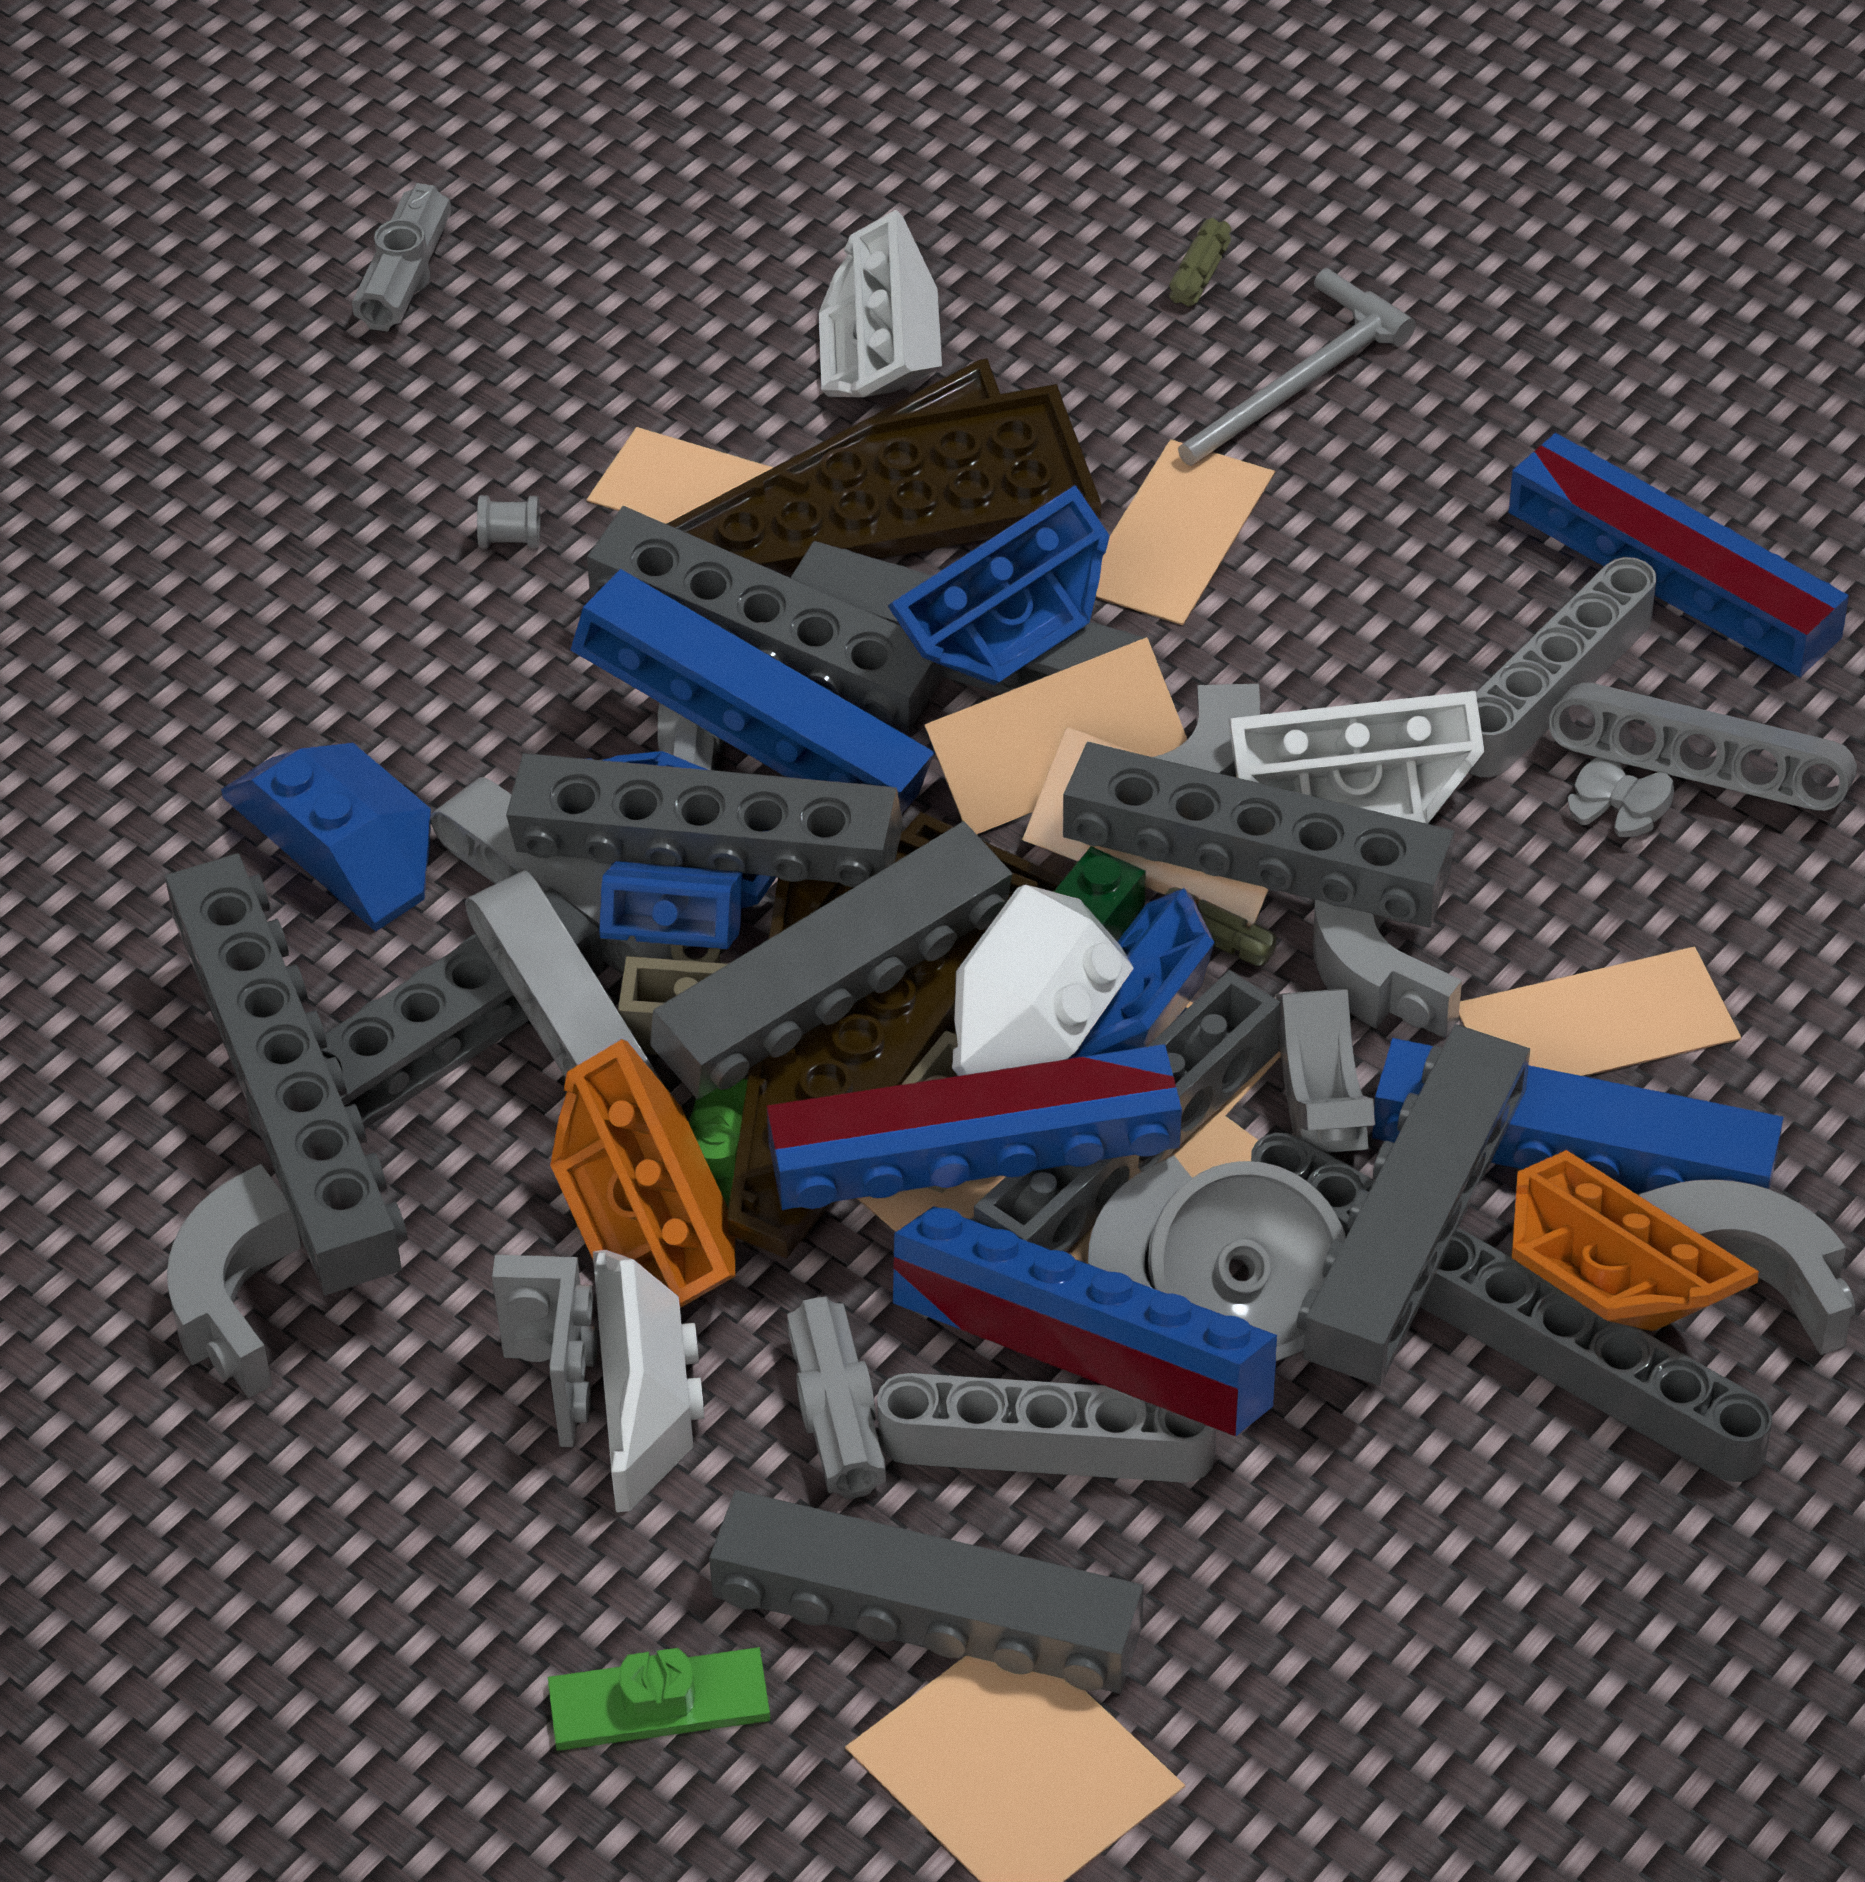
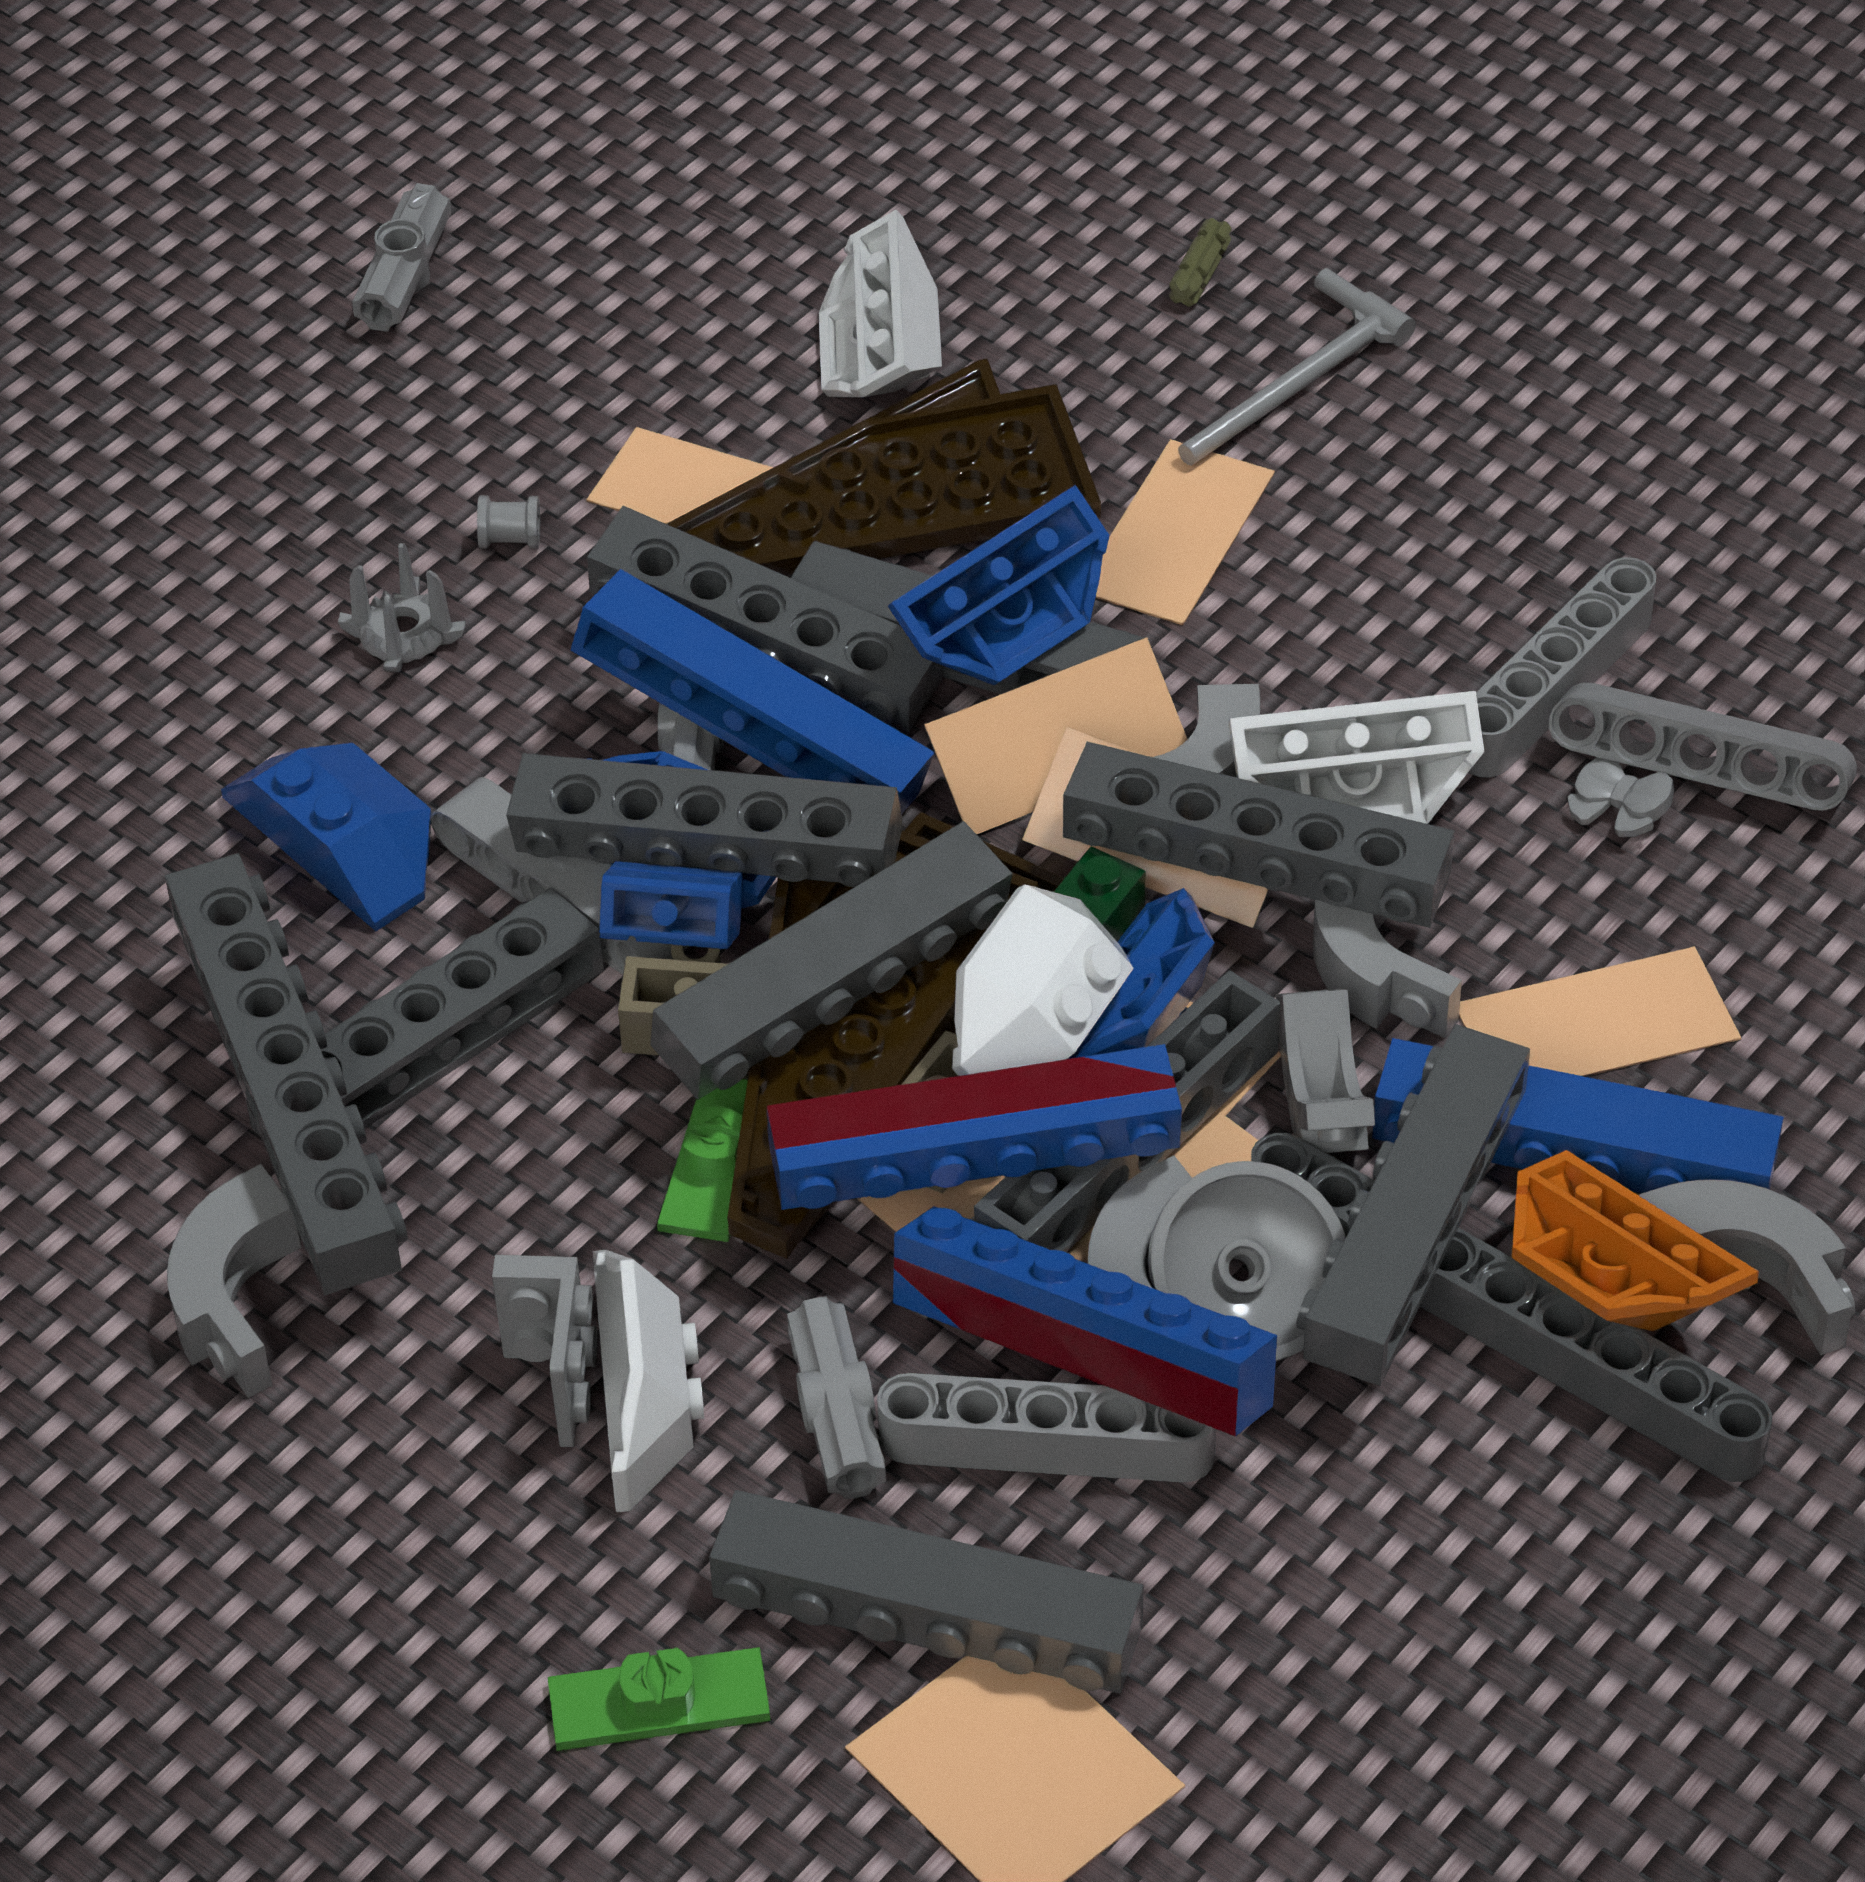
(377, 621): none -> light grey piece
(547, 971): light grey beam -> none
(640, 1175): orange wedge -> none
(1231, 933): olive axle -> none
(1696, 560): blue brick -> none

